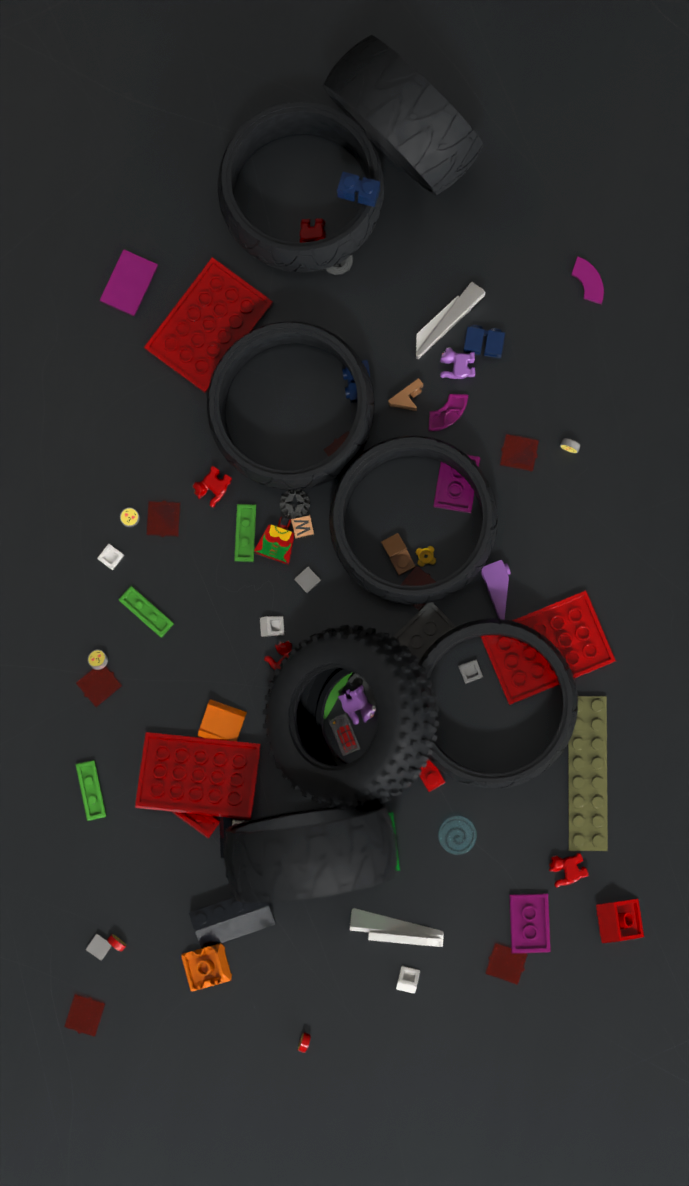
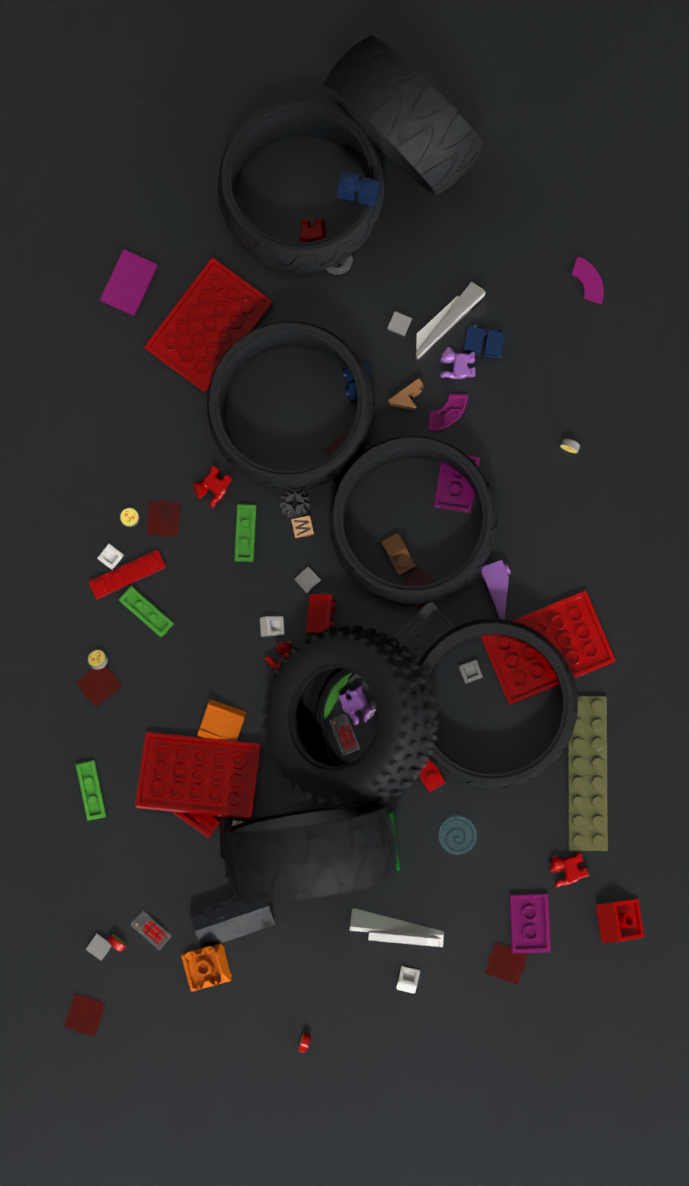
(127, 574): none -> red plate
(151, 930): none -> tile
(277, 542): torso -> none
(320, 613): none -> red slope
(399, 323): none -> light grey tile
(425, 551): yellow plate -> none
(519, 452): clear red piece -> none

